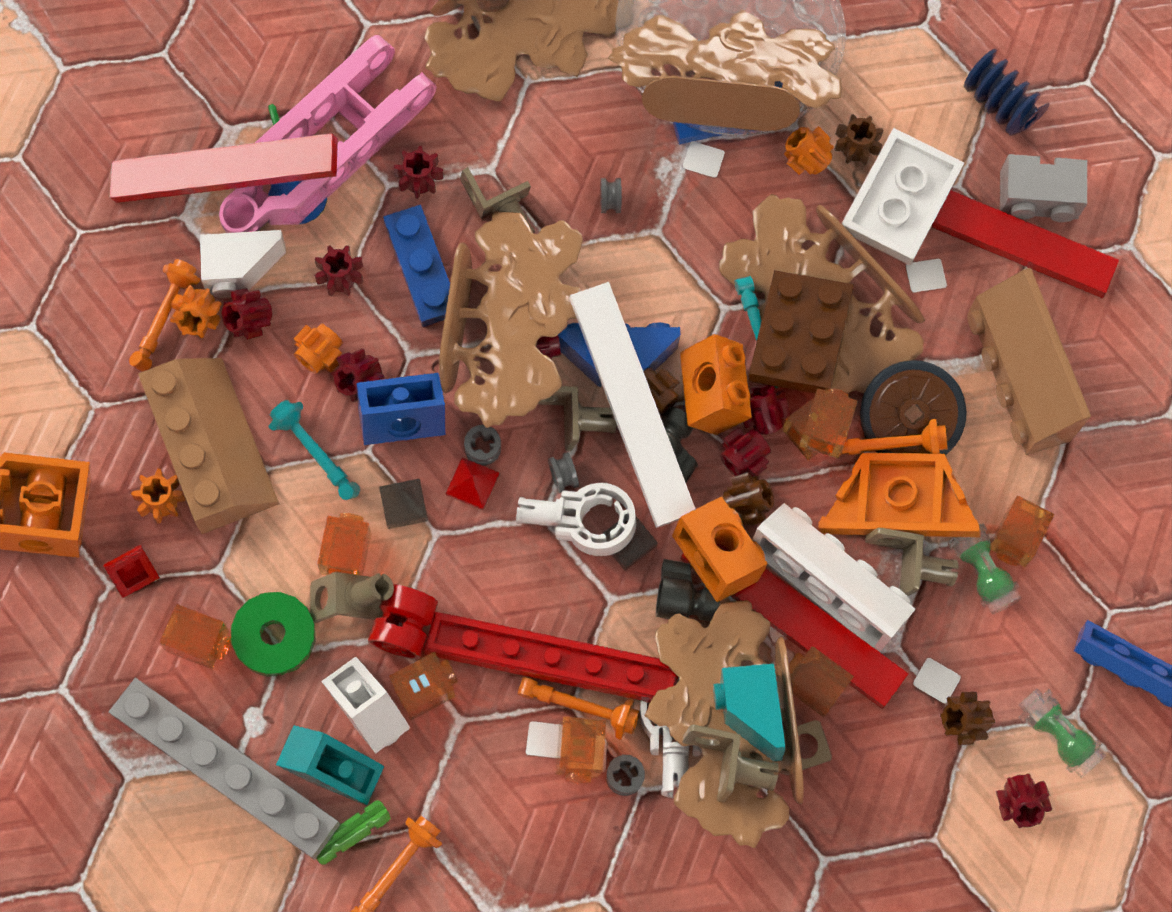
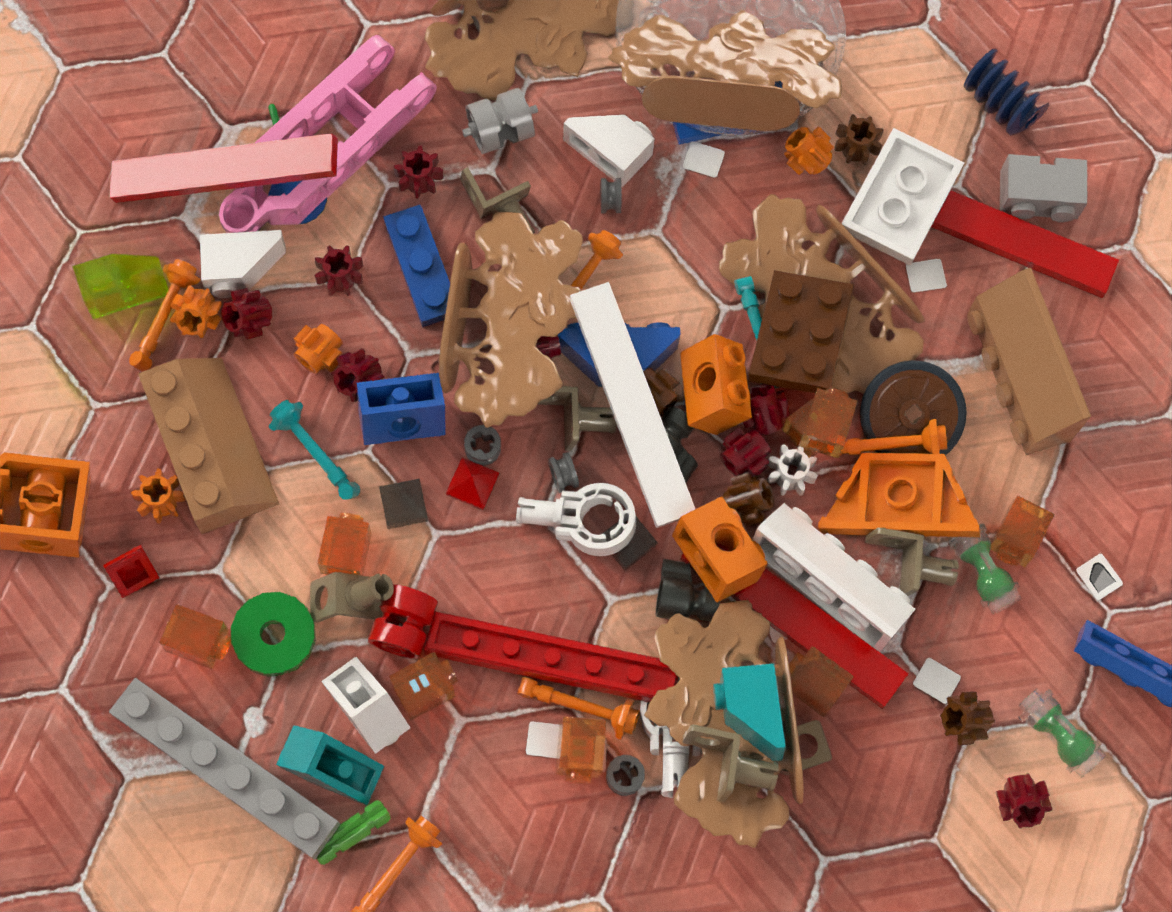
(119, 282): none -> clear neon green slope
(501, 120): none -> light grey wheel
(605, 247): none -> orange piece
(611, 143): none -> white slope
(790, 482): none -> white gear
(1099, 576): none -> white sticker

